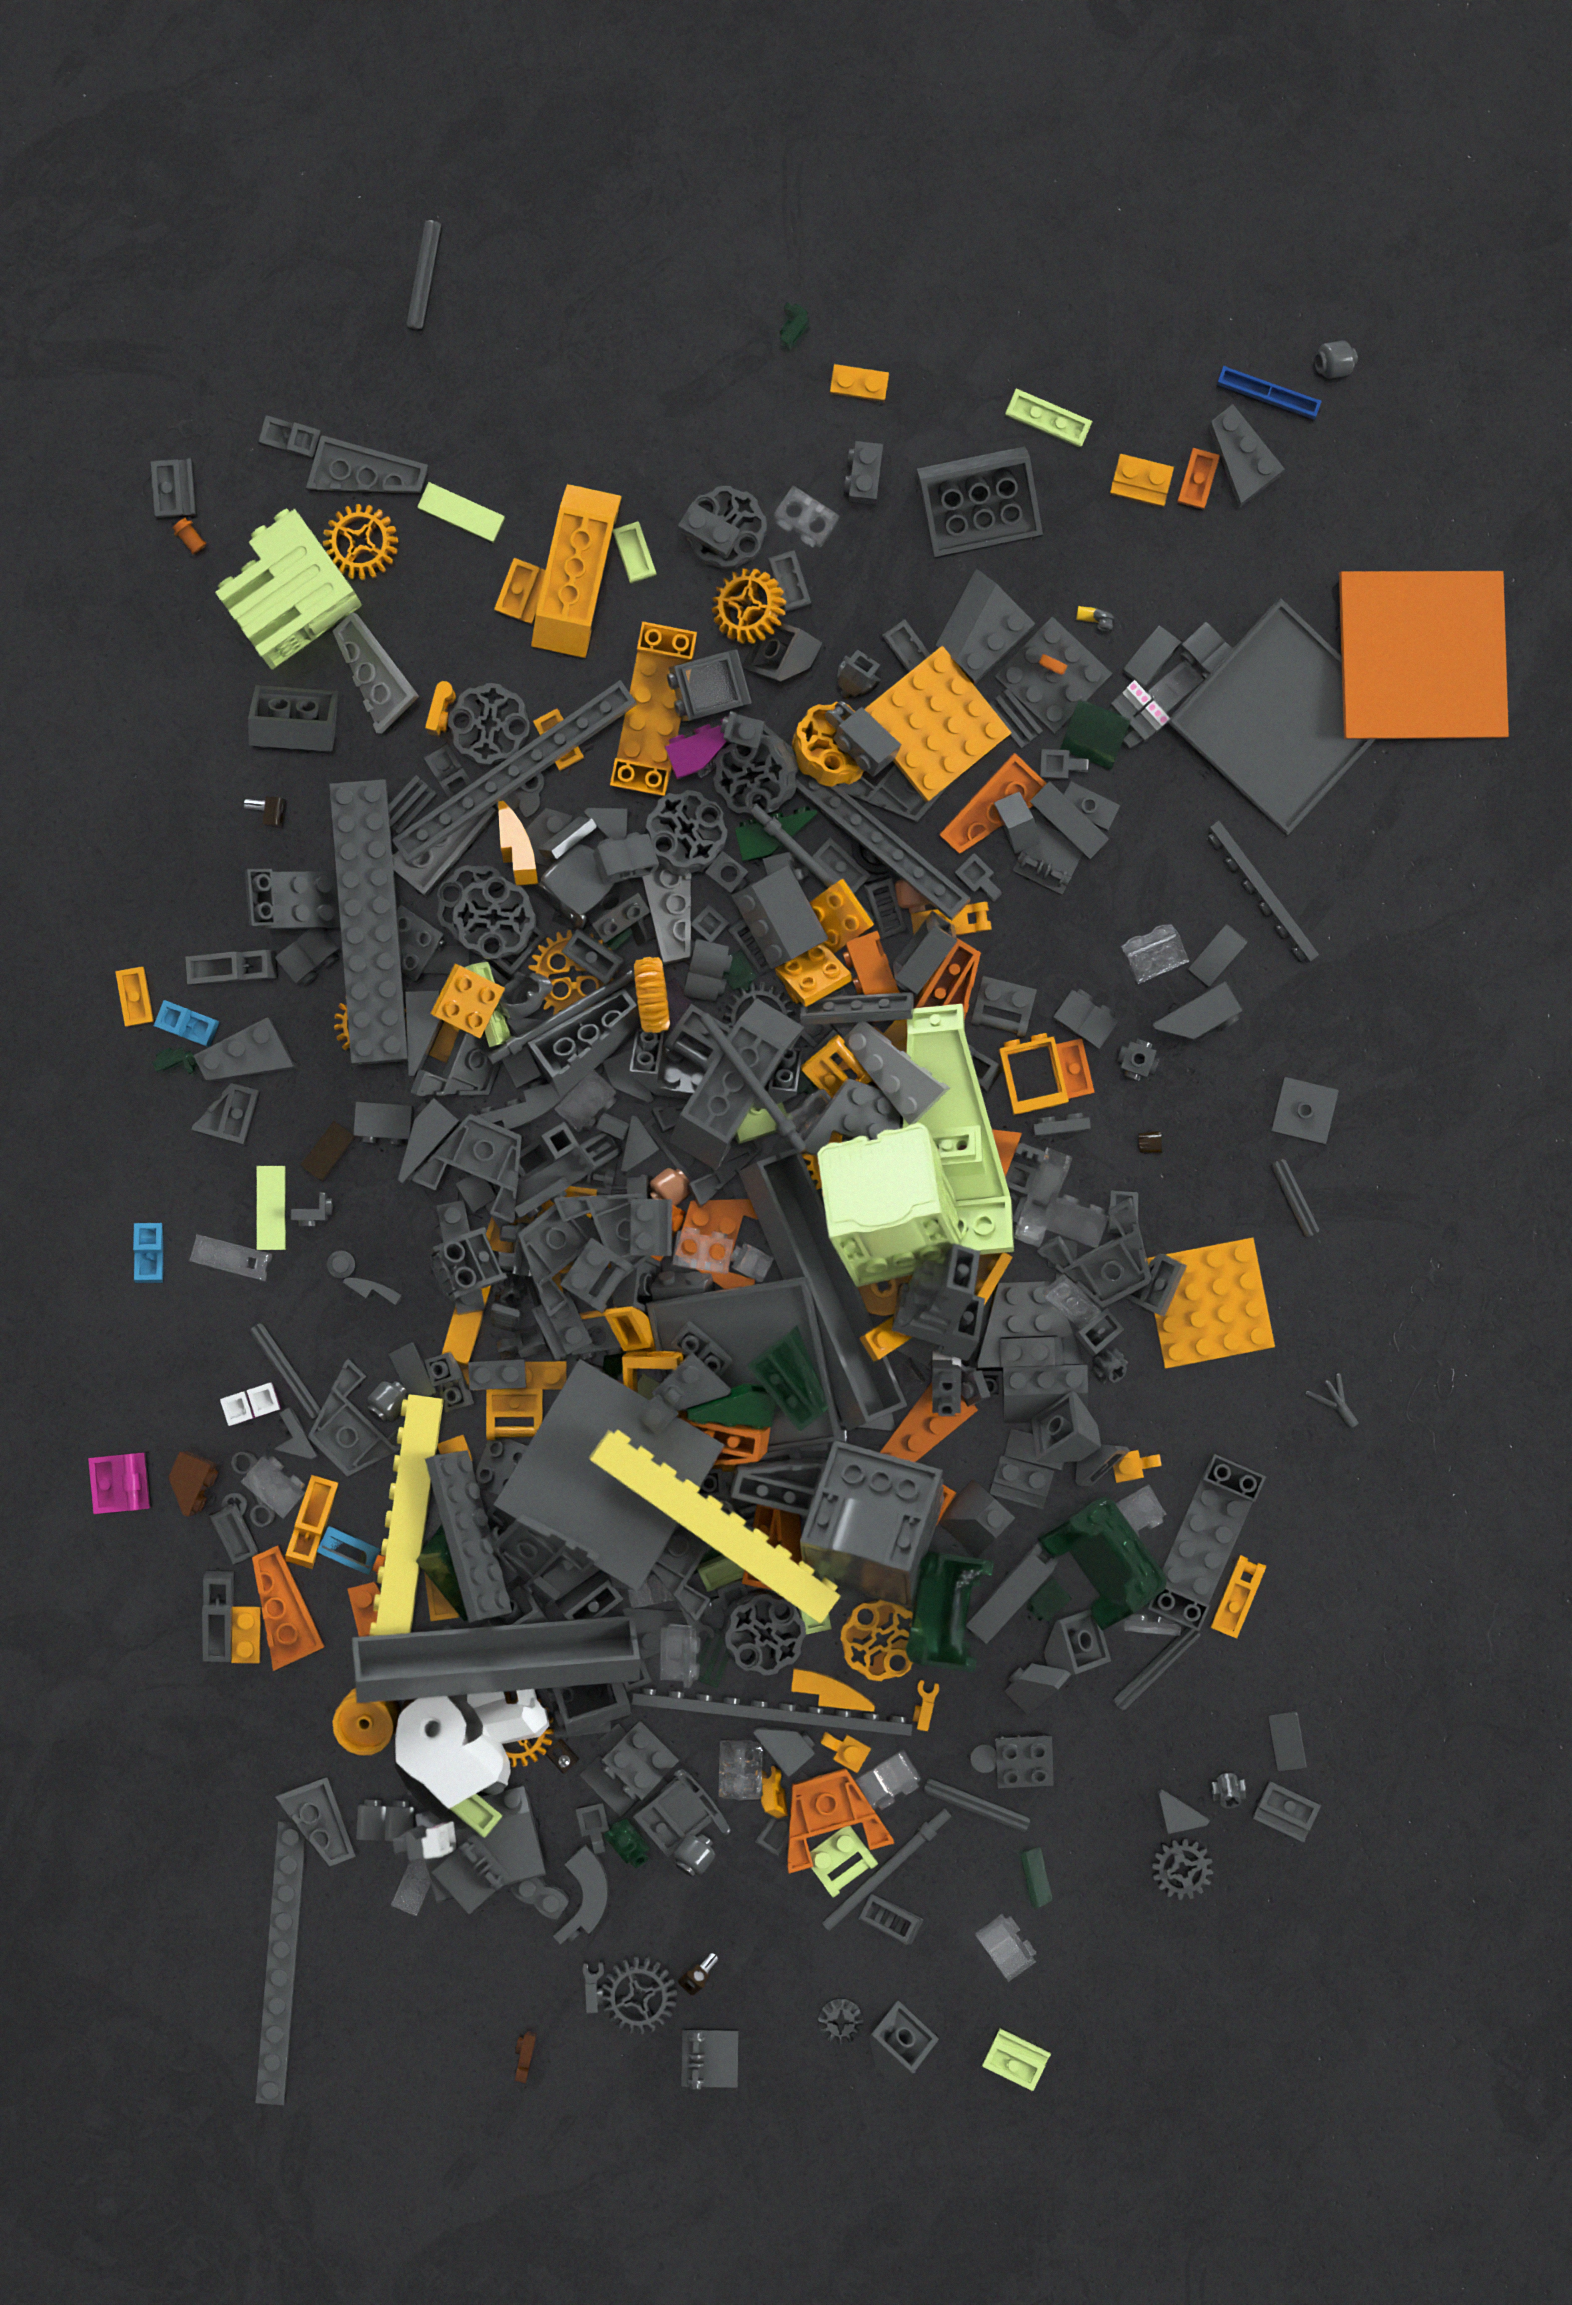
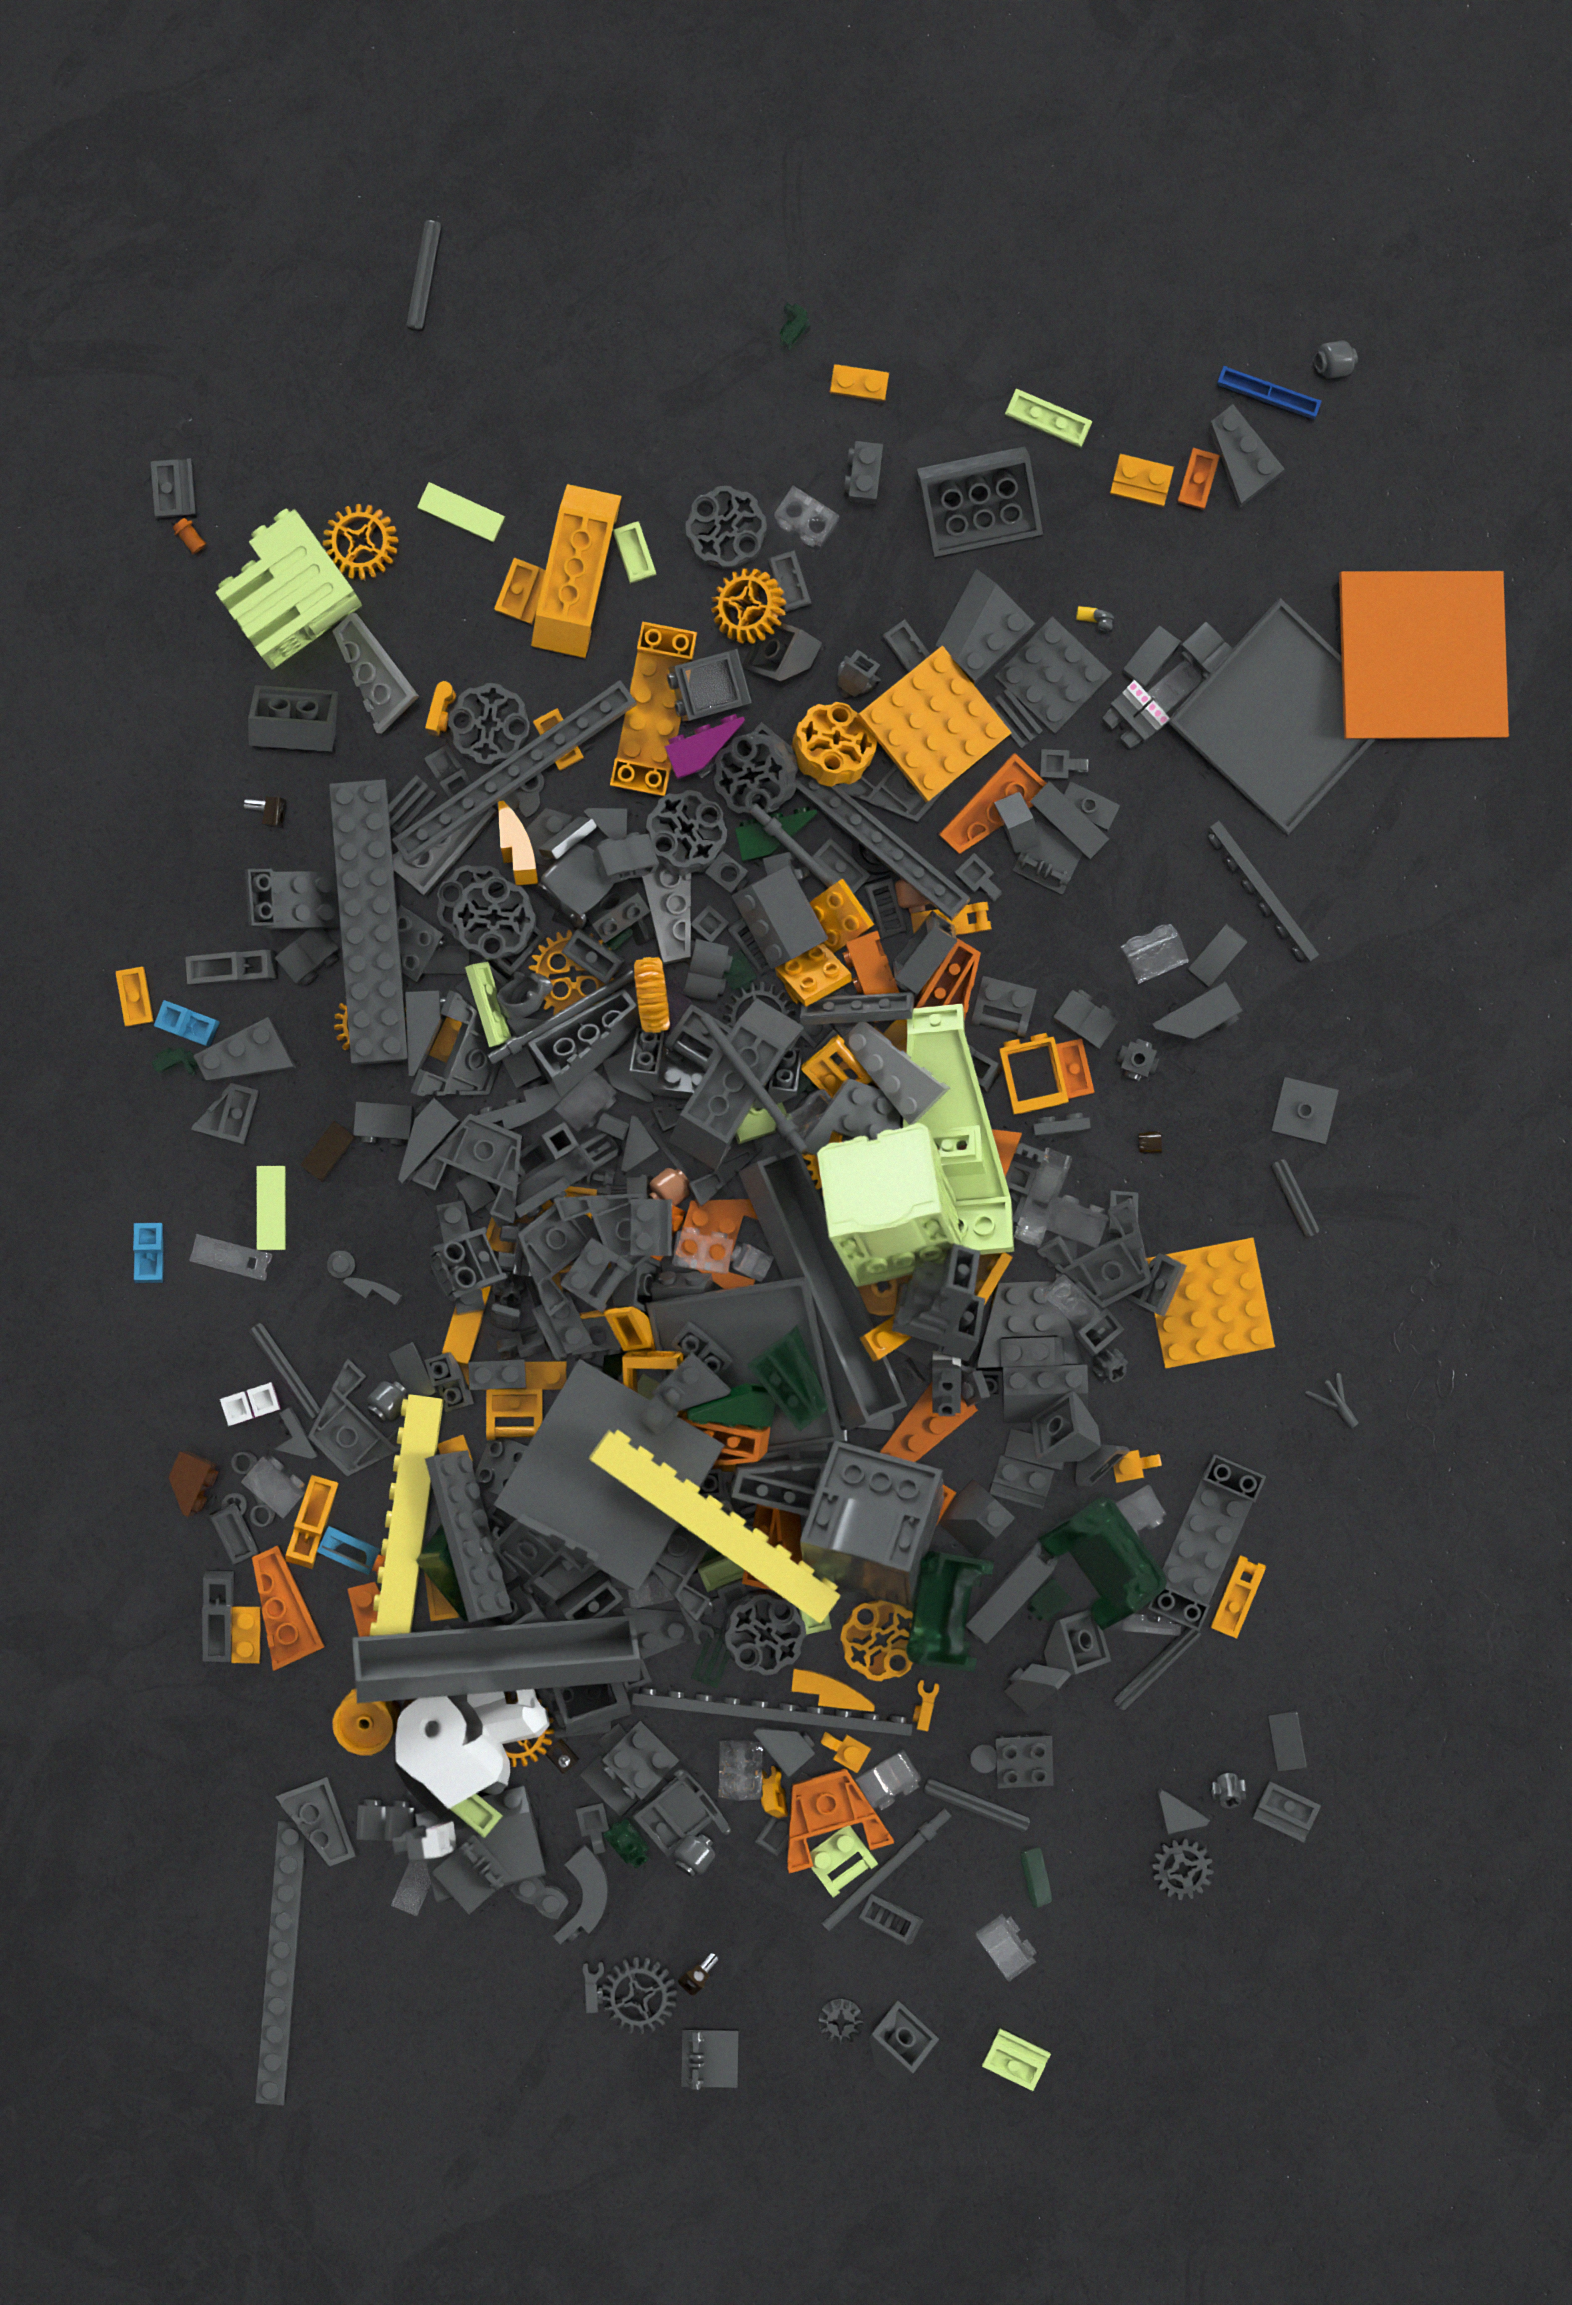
(119, 1483): dark pink plate -> none
(288, 436): dark grey slope -> none
(307, 1217): dark grey bracket -> none
(361, 469): dark grey wing -> none
(467, 1000): light orange plate -> none
(525, 2050): reddish brown plate -> none
(679, 1653): clear bracket -> none
(709, 530): dark grey brick -> none
(742, 730): dark grey bracket -> none
(862, 738): dark grey brick -> none
(1053, 664): orange tile -> none
(1095, 734): clear green slope -> none

